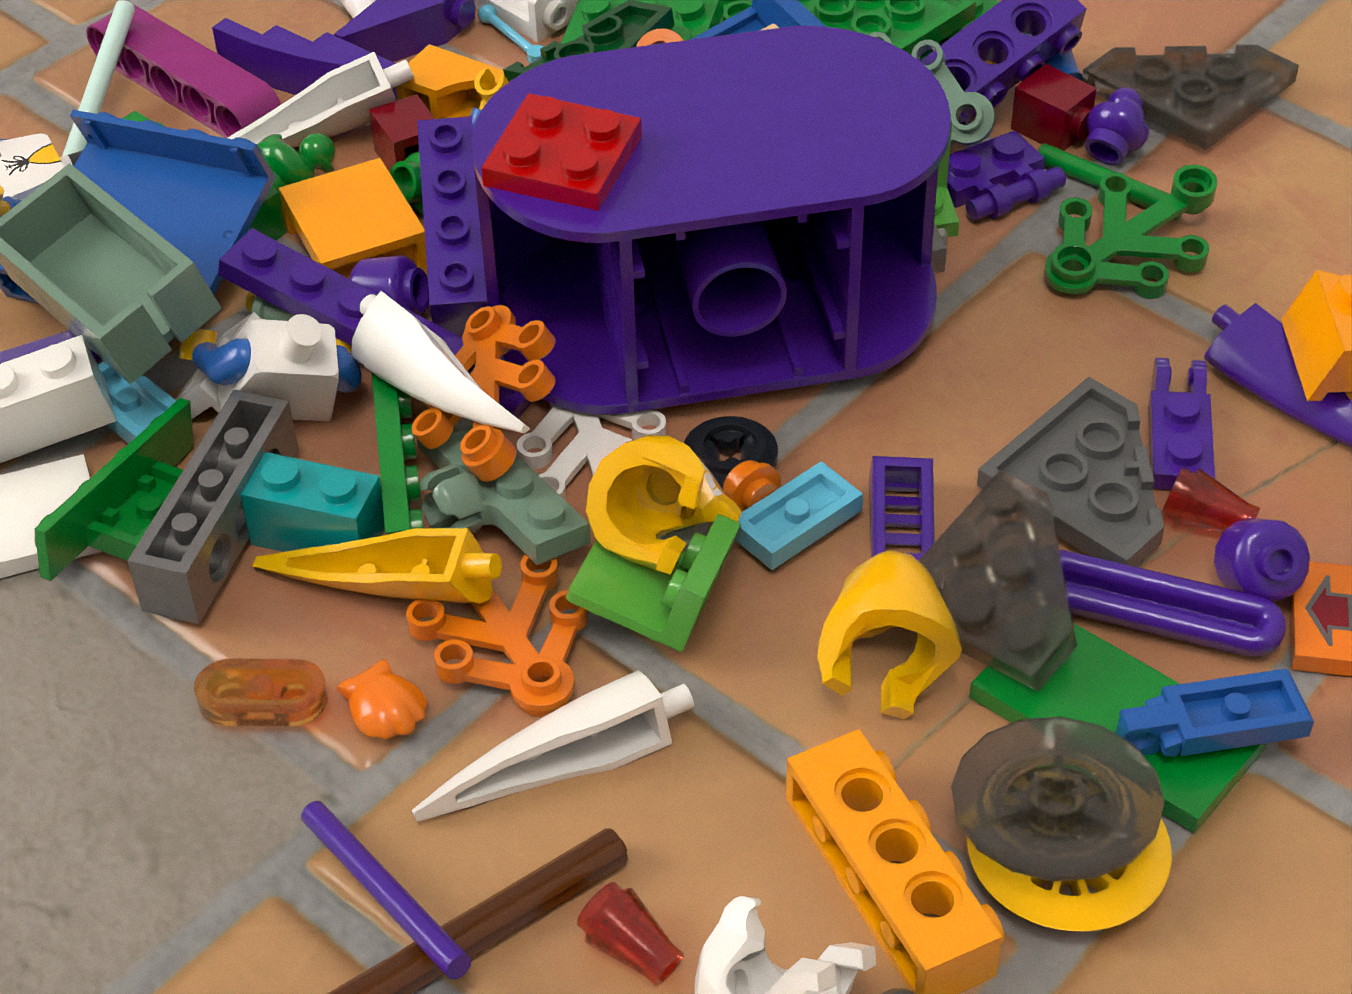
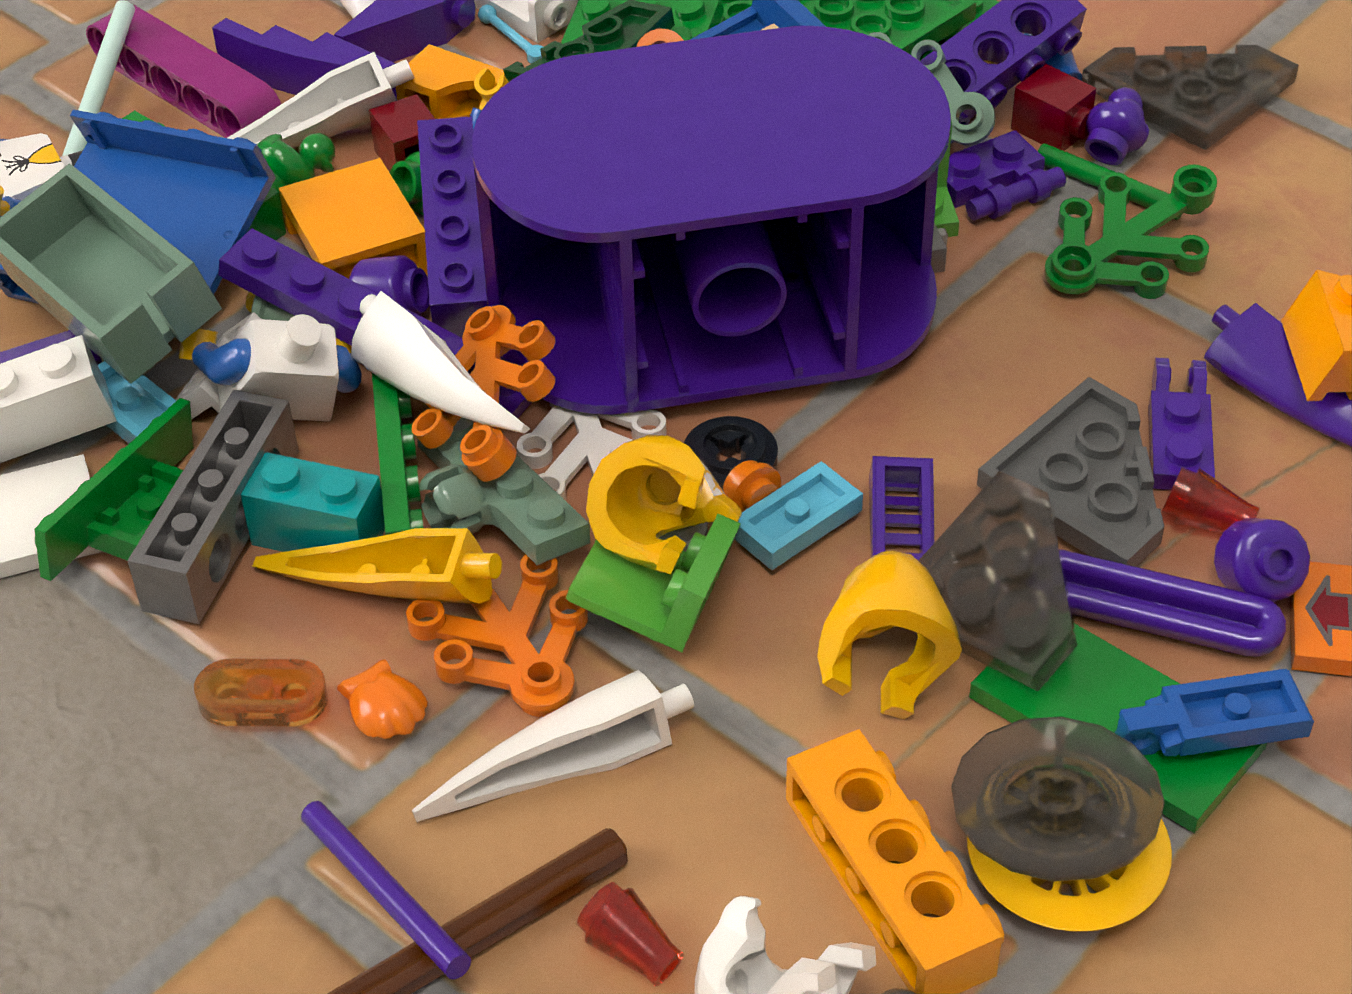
(562, 151): red plate -> none

